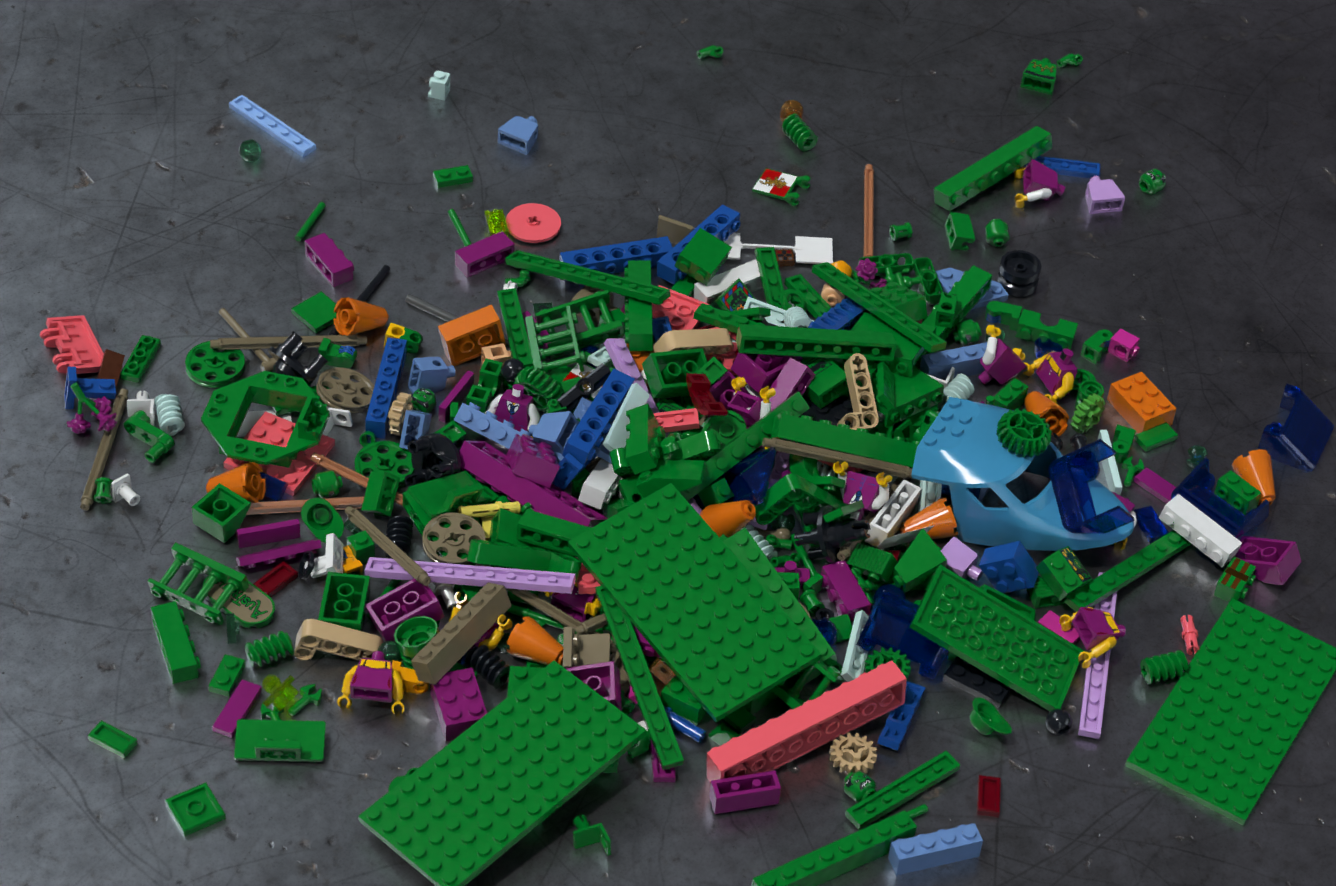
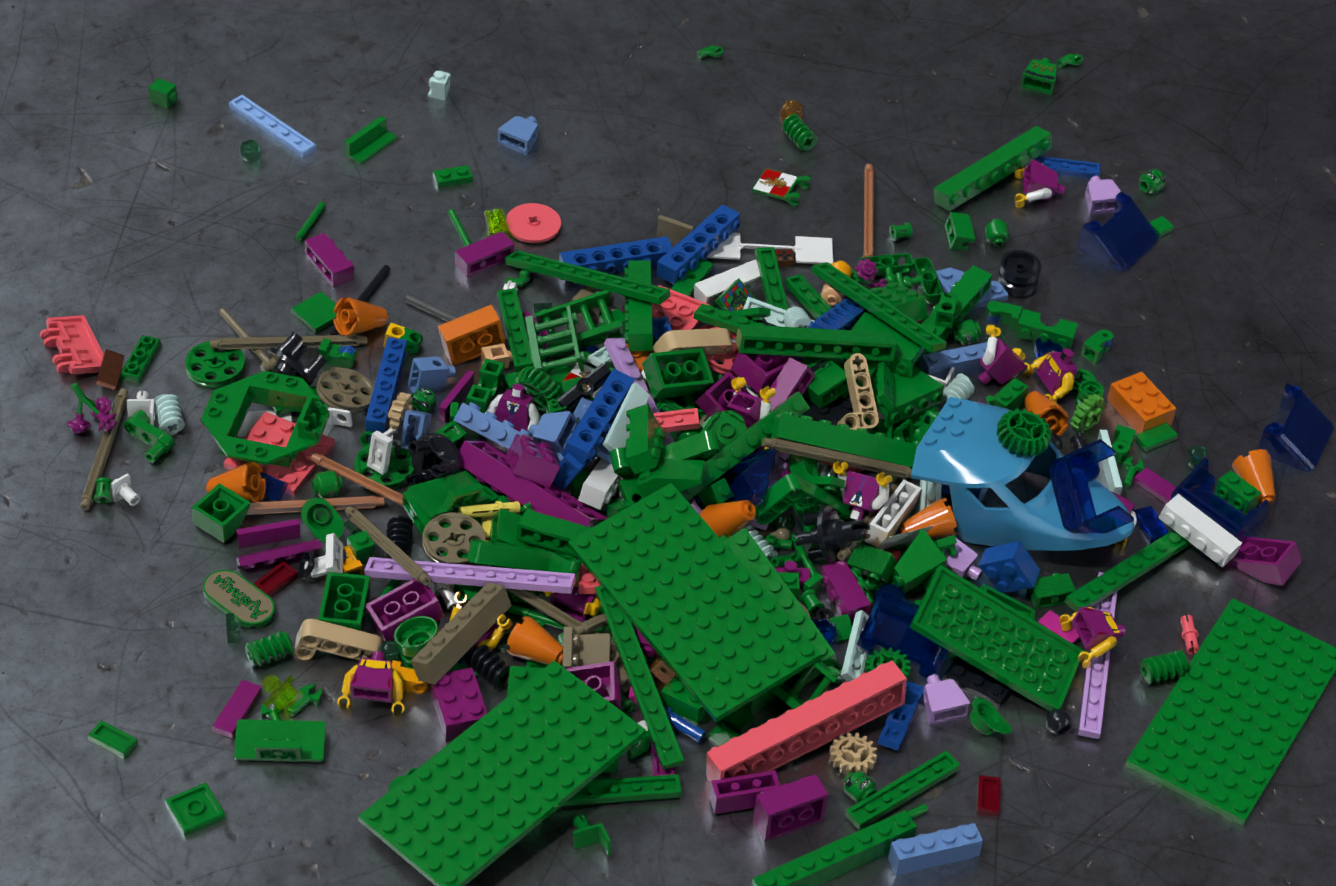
(91, 388): blue bracket -> none
(162, 93): none -> green brick
(174, 642): green brick -> none
(199, 564): green fence -> none
(226, 675): green plate -> none
(368, 141): none -> green panel
(380, 493): green hinge -> none
(381, 449): none -> white piece
(511, 368): black piece -> none
(627, 790): none -> green plate
(669, 443): green bar -> none
(700, 394): dark red slope -> none
(703, 256): green brick -> none
(713, 369): green plate -> none
(790, 807): none -> magenta brick
(793, 296): green gear -> none
(843, 511): green tile -> none
(944, 700): none -> lavender torso
(947, 544): none -> green tile
(1063, 572): green slope -> none
(1120, 239): none -> clear blue windscreen
(1124, 345): dark pink brick -> none
(1162, 226): none -> green tile
(1235, 580): green brick -> none

